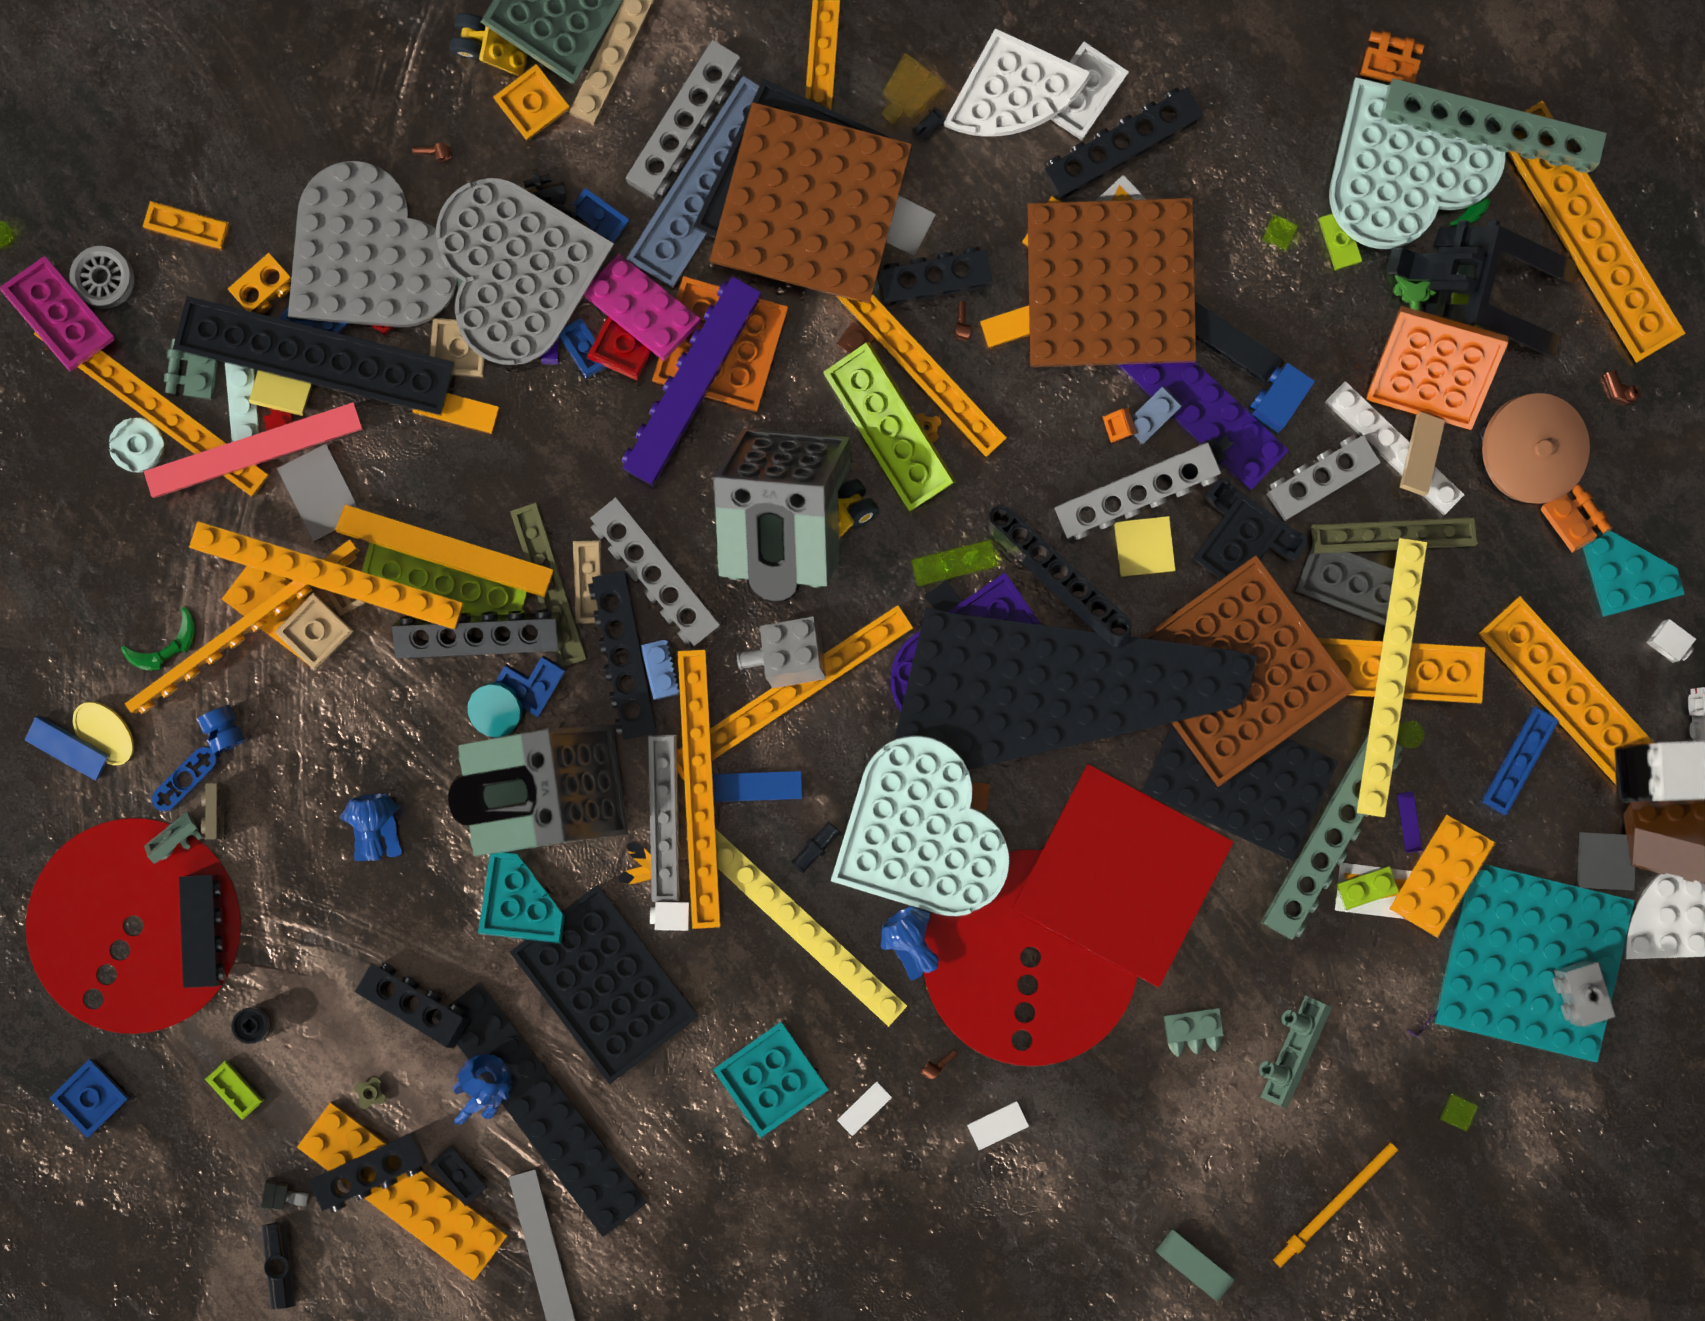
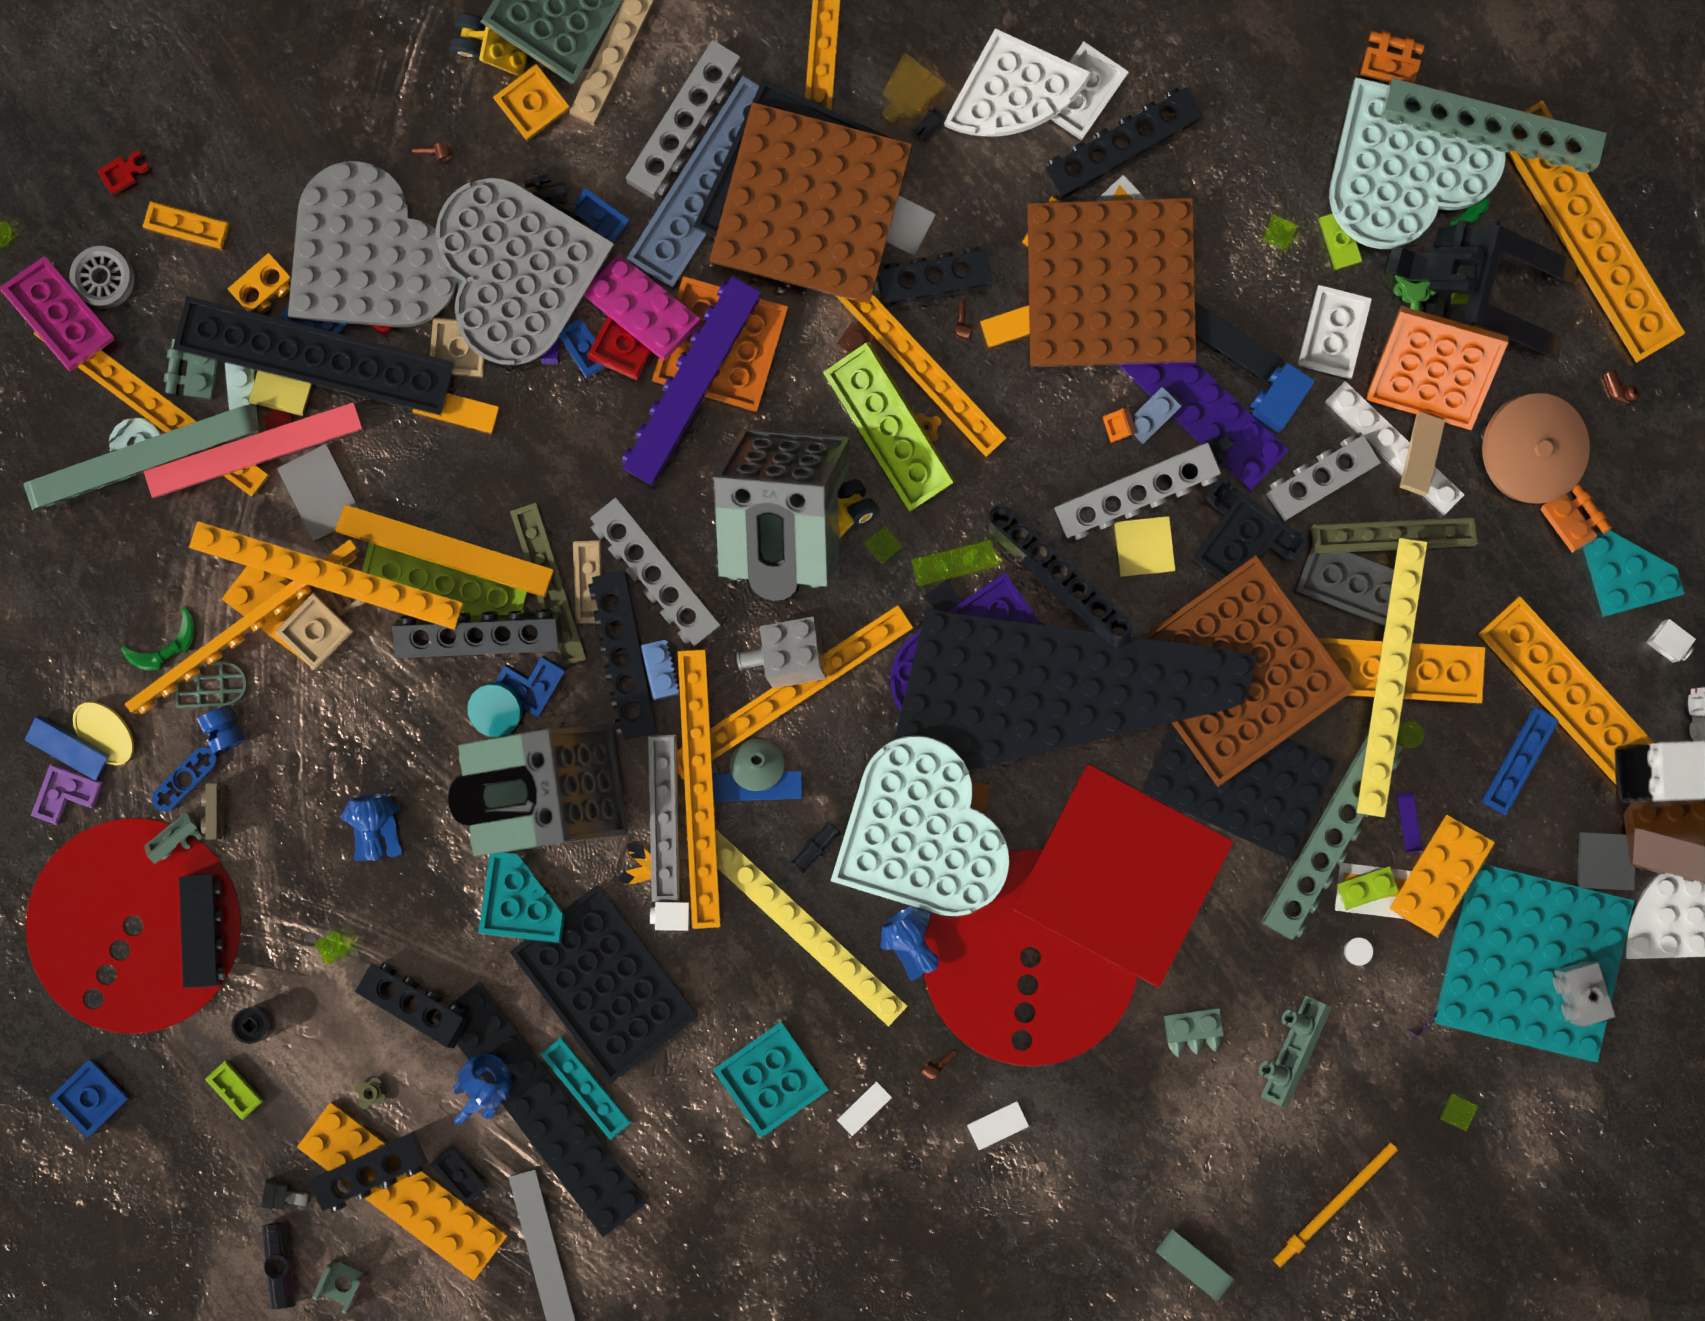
(60, 787): none -> medium lavender tile
(119, 174): none -> red plate
(141, 457): none -> sand green beam
(222, 691): none -> sand green window
(323, 947): none -> clear neon green plate
(328, 1287): none -> sand green piece
(586, 1088): none -> teal tile
(759, 776): none -> sand green dish
(883, 545): none -> clear neon green tile
(1334, 332): none -> white plate
(1358, 951): none -> white tile

